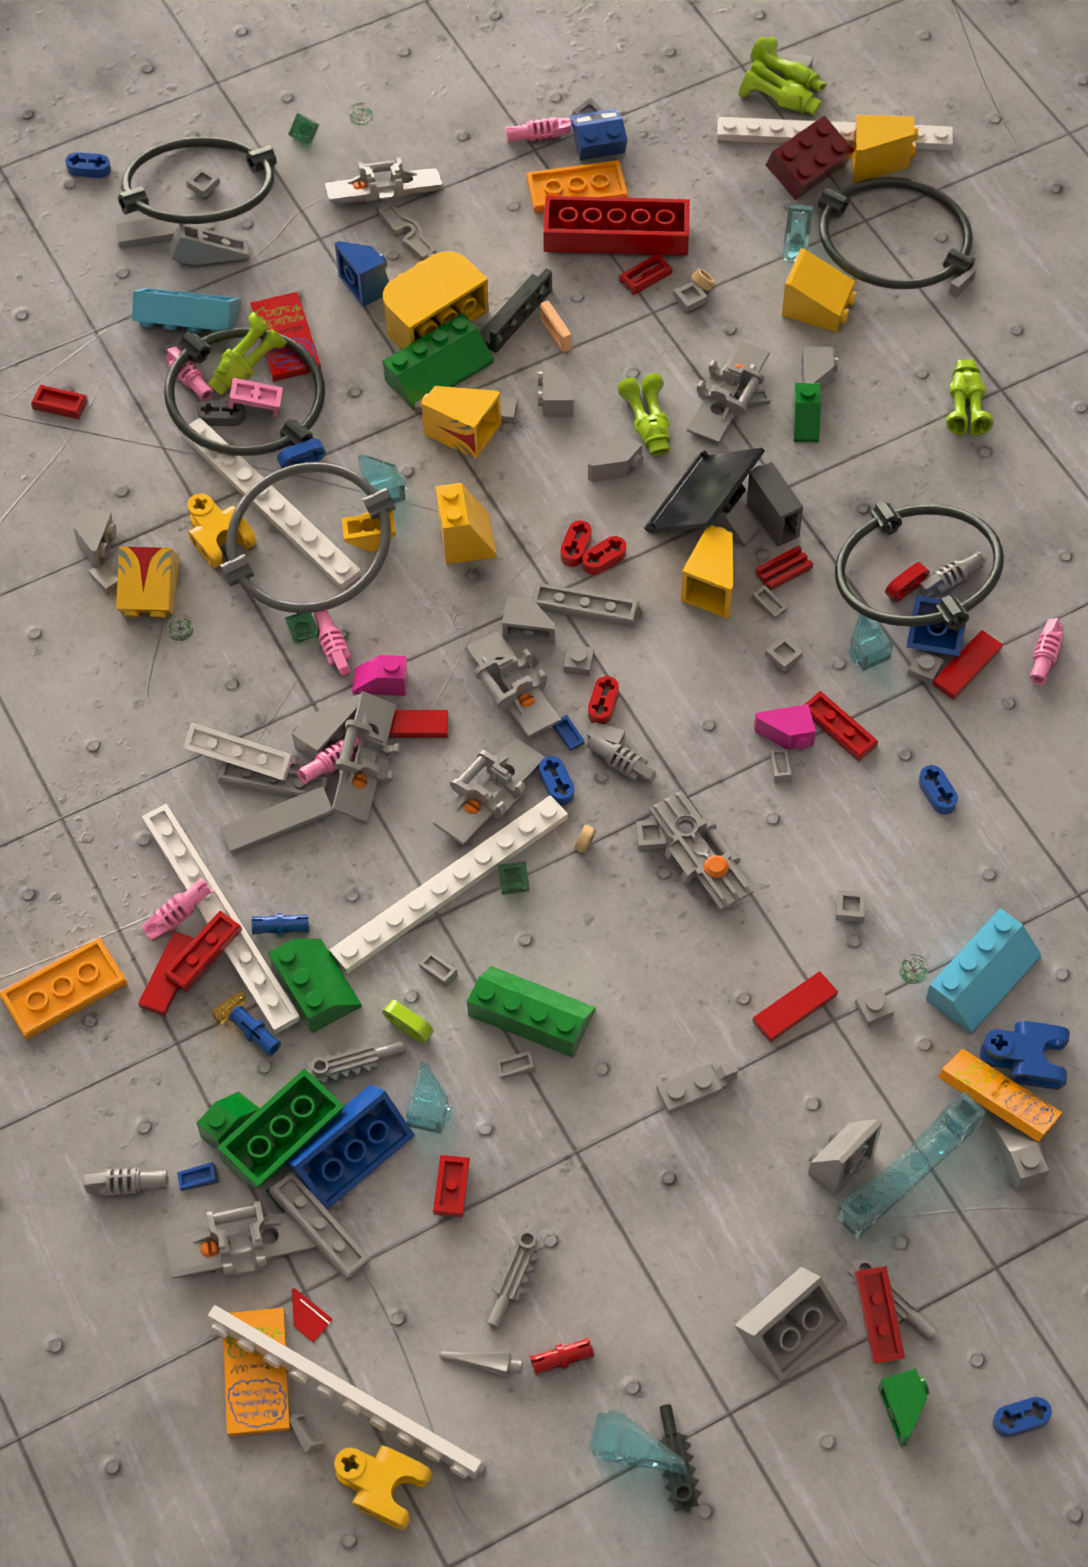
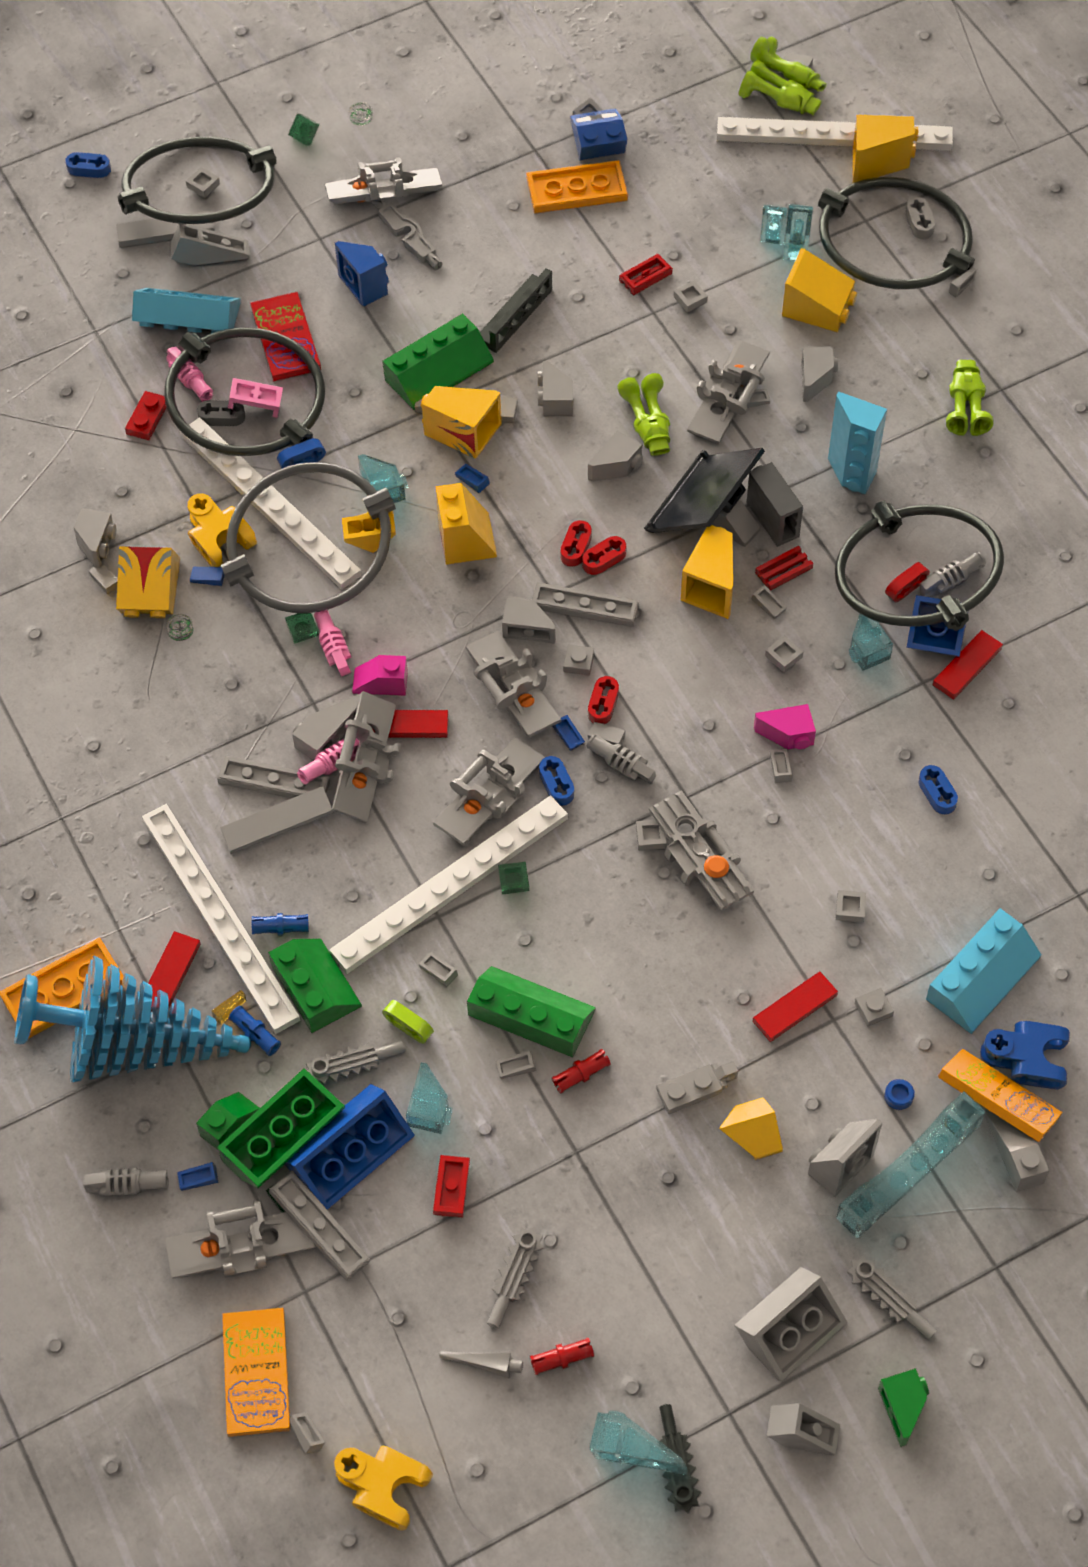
(59, 401): red tile -> none
(117, 1025): none -> dark azure plant
(146, 416): none -> red plate
(176, 910): bright pink hinge -> none
(203, 951): red tile -> none
(207, 575): none -> blue piece
(233, 361): lime piece -> none
(239, 751): white fence -> none
(308, 1317): red sticker -> none
(353, 1399): white plate -> none
(432, 296): yellow brick -> none
(472, 478): none -> blue piece
(539, 130): bright pink hinge -> none
(555, 326): light nougat tile -> none
(581, 1071): none -> red pin
(585, 839): tan tile -> none
(616, 225): red brick -> none
(703, 279): tan tile -> none
(754, 1128): none -> yellow slope
(774, 223): none -> clear light blue slope
(803, 1429): none -> light grey slope
(806, 412): green slope -> none
(809, 157): dark red brick -> none
(841, 726): red tile -> none
(856, 441): none -> medium azure slope
(879, 1314): red plate -> none
(899, 1094): none -> blue tile
(913, 969): clear tile -> none
(915, 218): none -> light grey beam
(925, 667): light grey plate -> none
(1024, 1424): blue beam -> none
(1047, 651): bright pink hinge -> none

